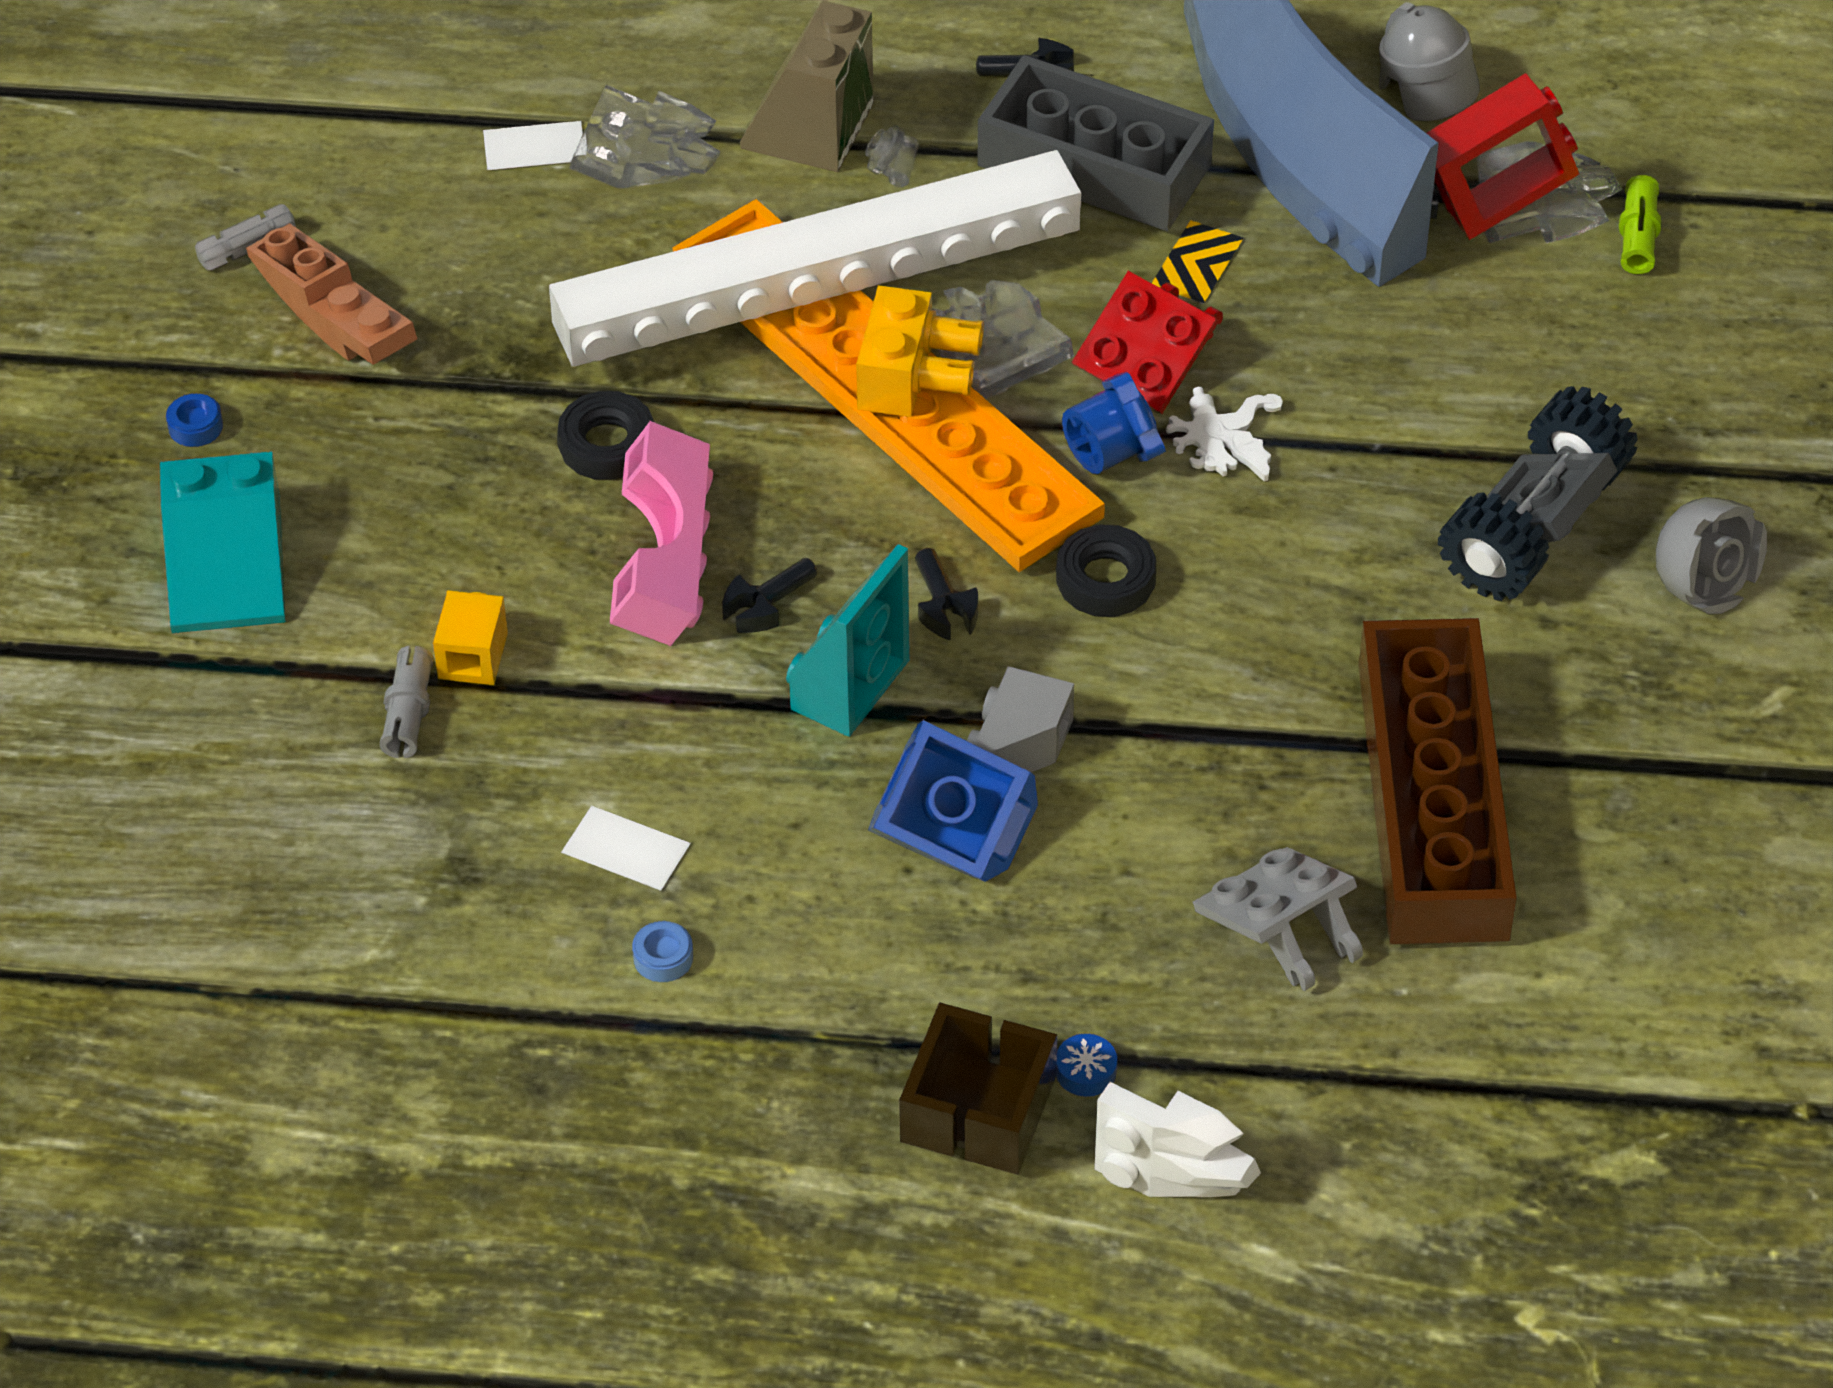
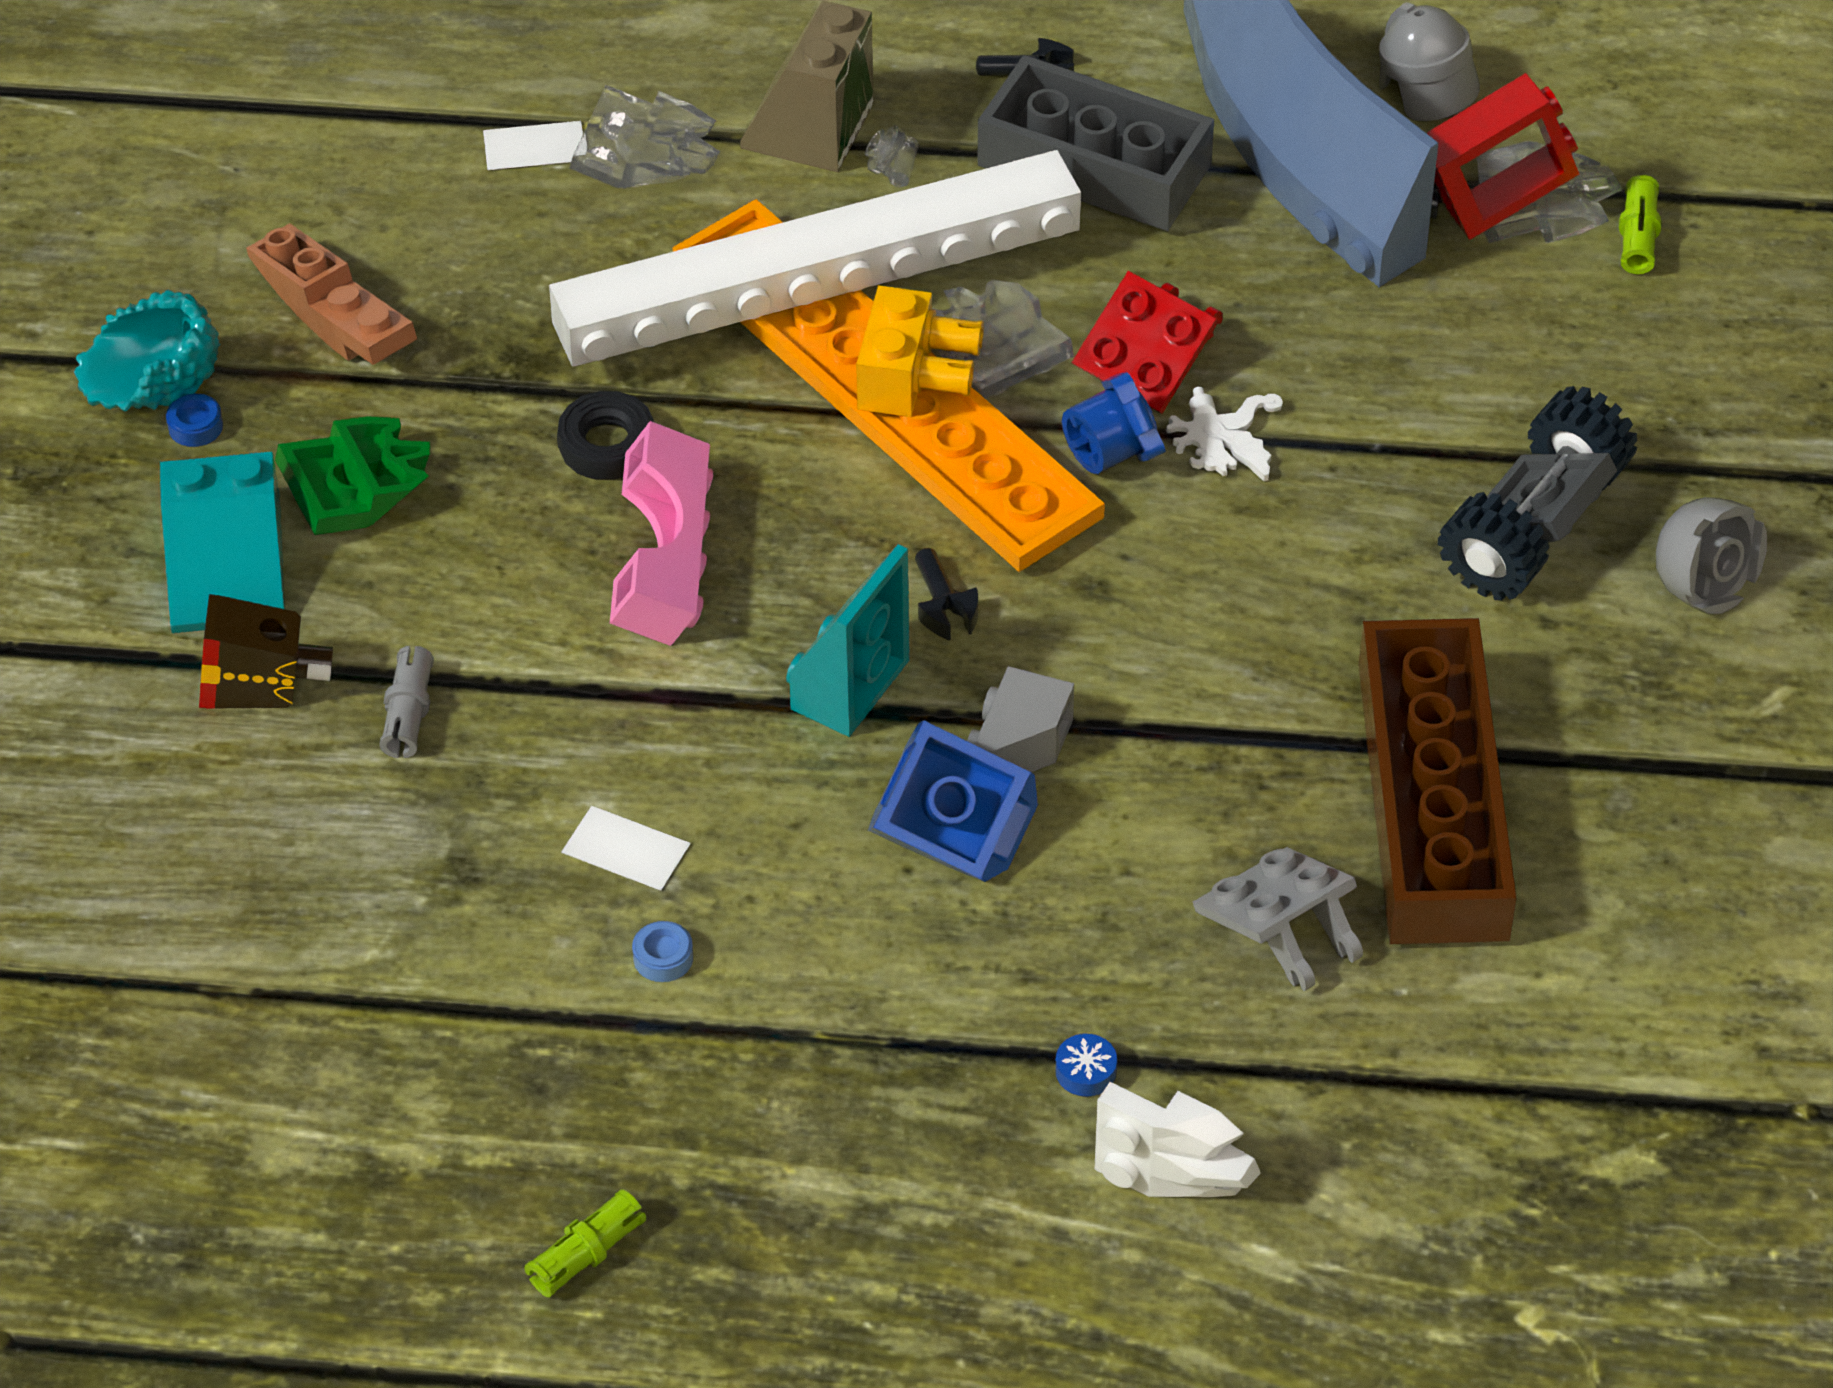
(149, 353): none -> teal piece
(235, 239): light grey axle -> none
(255, 656): none -> dark brown torso
(353, 473): none -> green plate
(470, 637): yellow brick -> none
(585, 1243): none -> lime pin
(762, 597): black bar -> none
(967, 1100): dark brown piece -> none
(1106, 598): black tyre -> none
(1198, 260): sticker -> none

